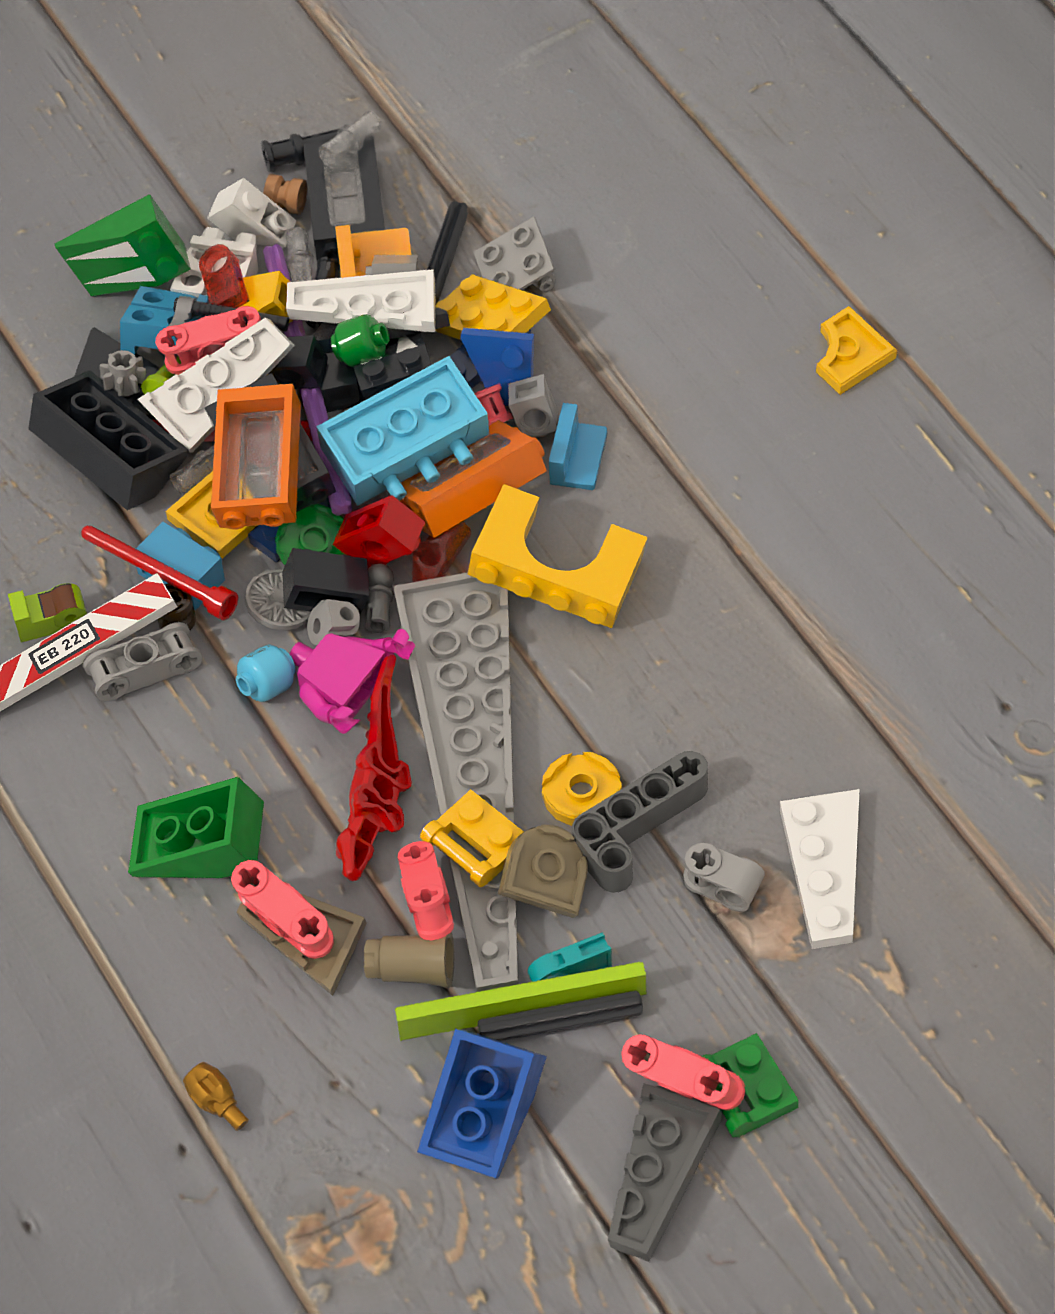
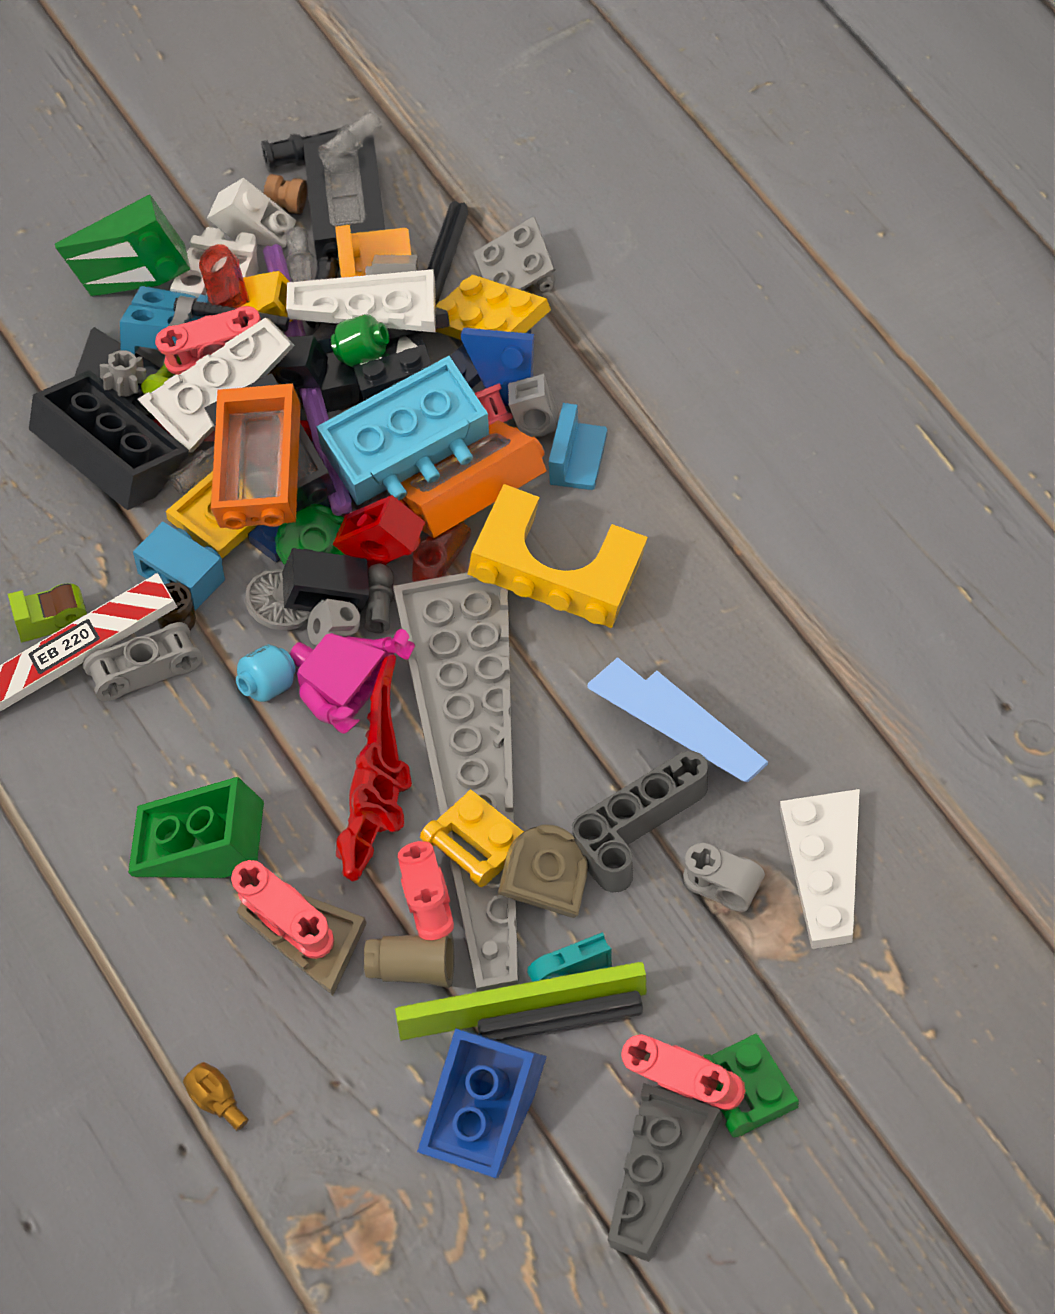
(218, 600): red piece -> none
(570, 770): yellow tile -> none
(678, 717): none -> light blue wedge
(852, 351): yellow tile -> none

